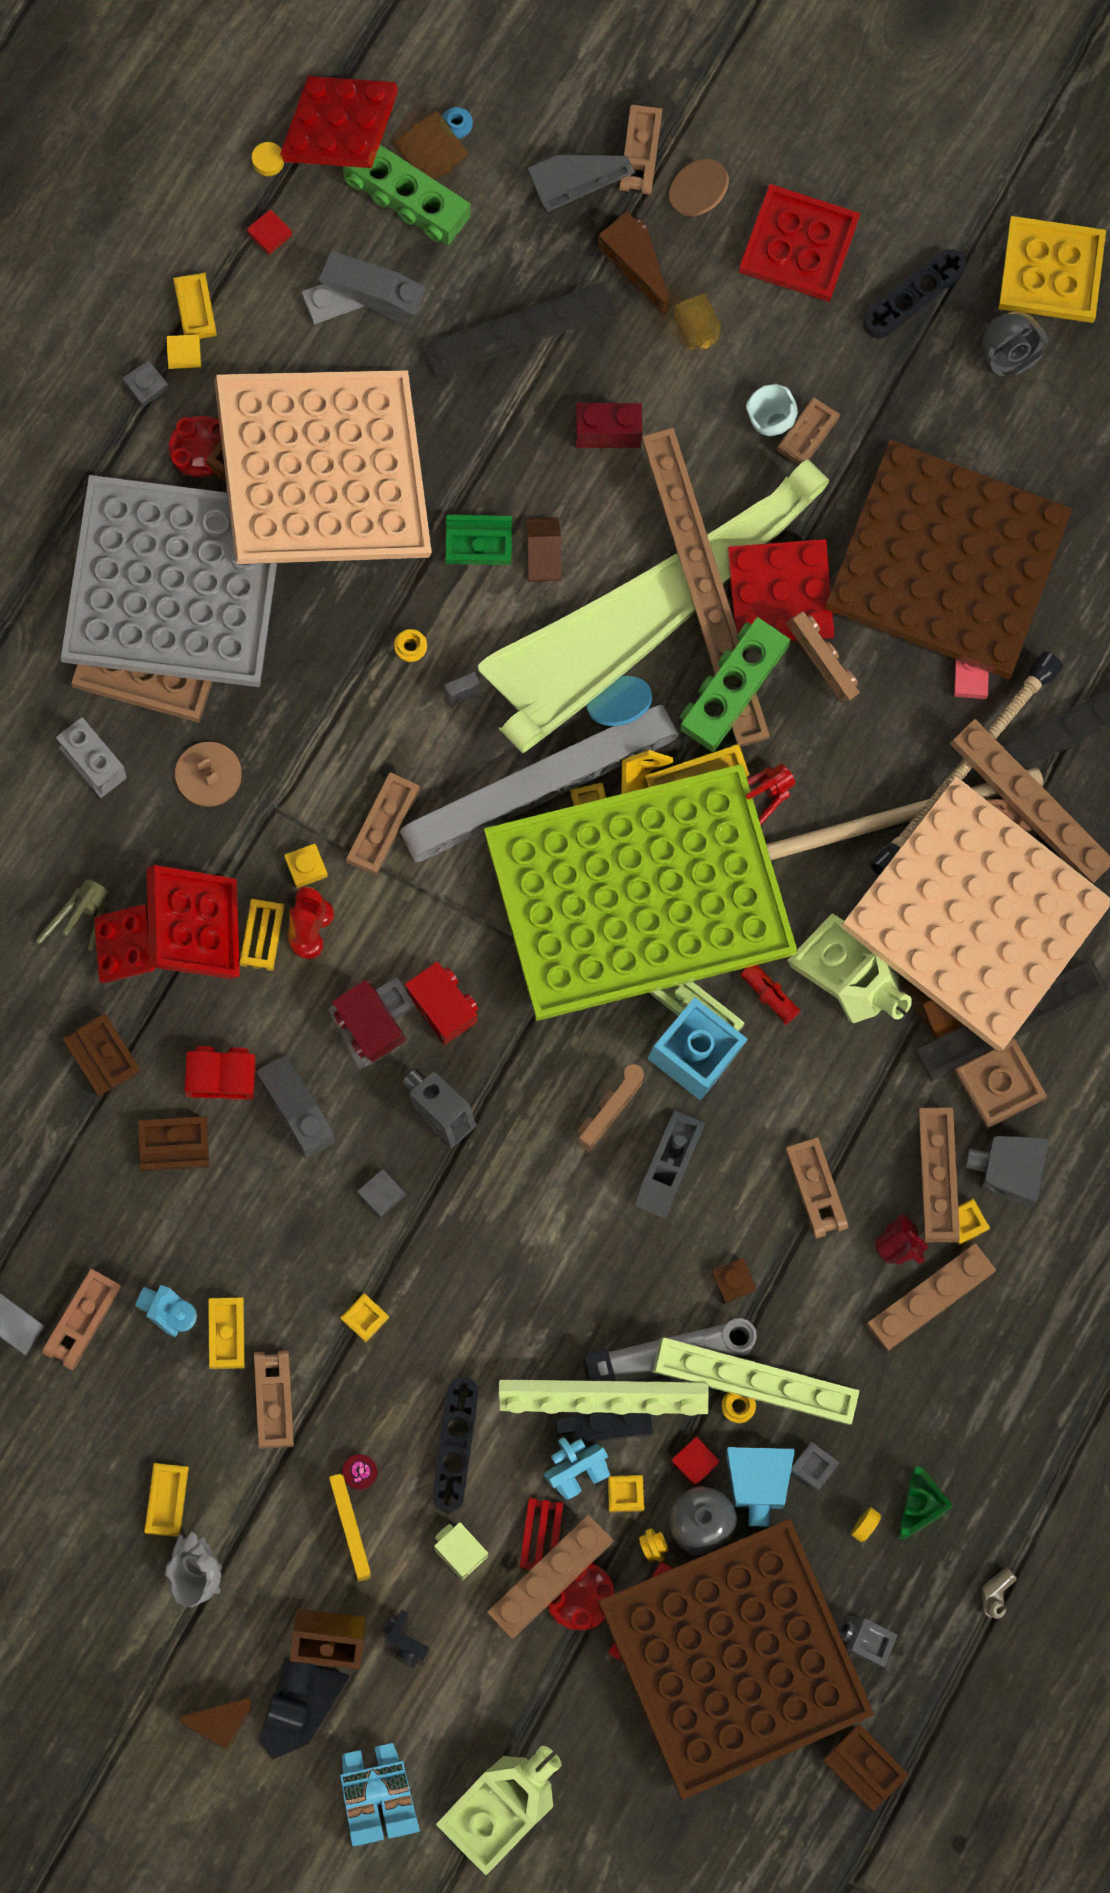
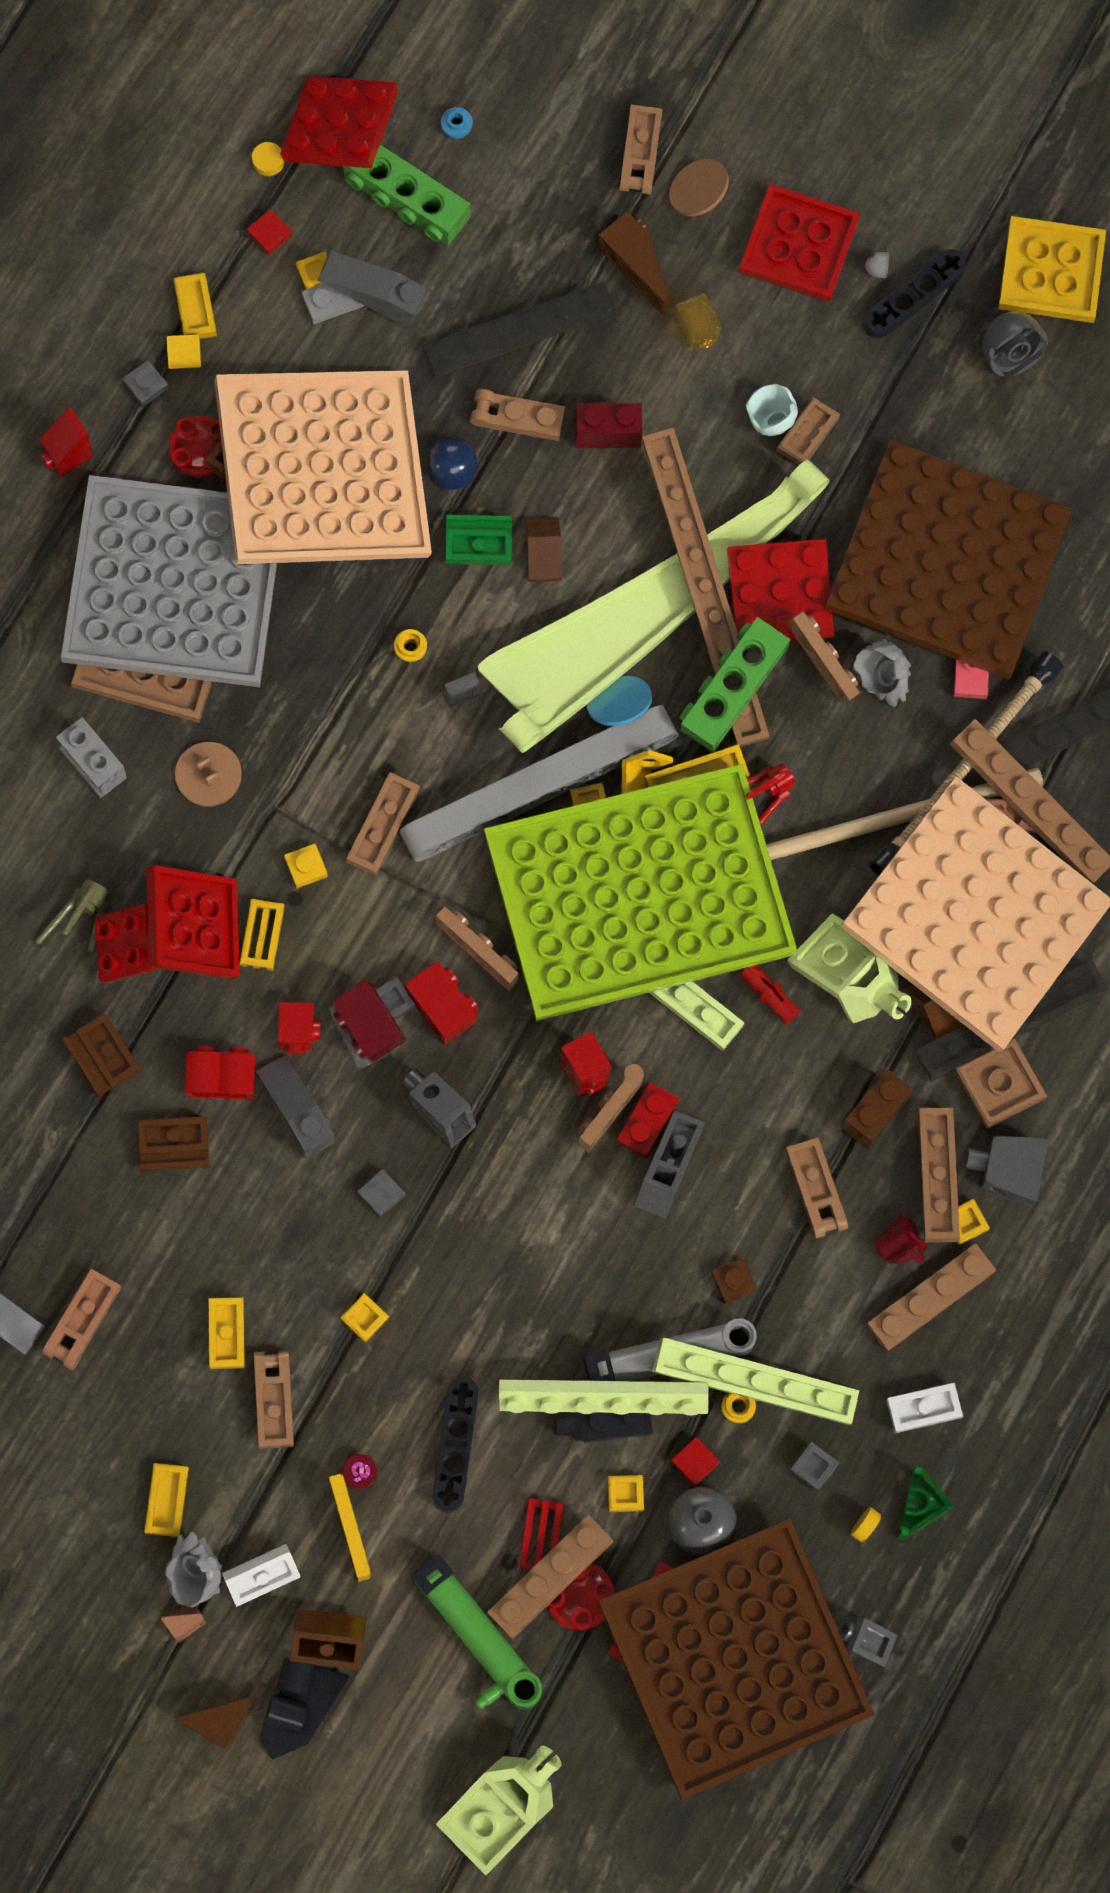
(65, 444): none -> red slope
(167, 1310): medium azure hips -> none
(184, 1622): none -> nougat slope
(261, 1575): none -> white plate
(297, 1028): none -> red brick
(306, 919): red piece -> none
(310, 269): none -> yellow tile
(376, 1786): medium azure hips -> none
(407, 1649): black bracket -> none
(432, 147): clear orange piece -> none
(452, 463): none -> dark blue hair
(459, 1550): yellowish green brick -> none
(477, 1633): none -> bright green piece
(478, 947): none -> medium nougat plate
(518, 415): none -> medium nougat plate
(572, 176): dark grey slope -> none
(585, 1065): none -> red brick
(589, 1460): medium azure hips -> none
(648, 1120): none -> red plate
(653, 1546): yellow plate -> none
(697, 1048): medium azure slope -> none
(759, 1480): medium azure torso -> none
(865, 1768): reddish brown plate -> none
(877, 1108): none -> reddish brown brick
(878, 264): none -> light grey hinge
(883, 671): none -> light grey hair
(924, 1408): none -> white plate
(993, 1593): dark tan arm -> none

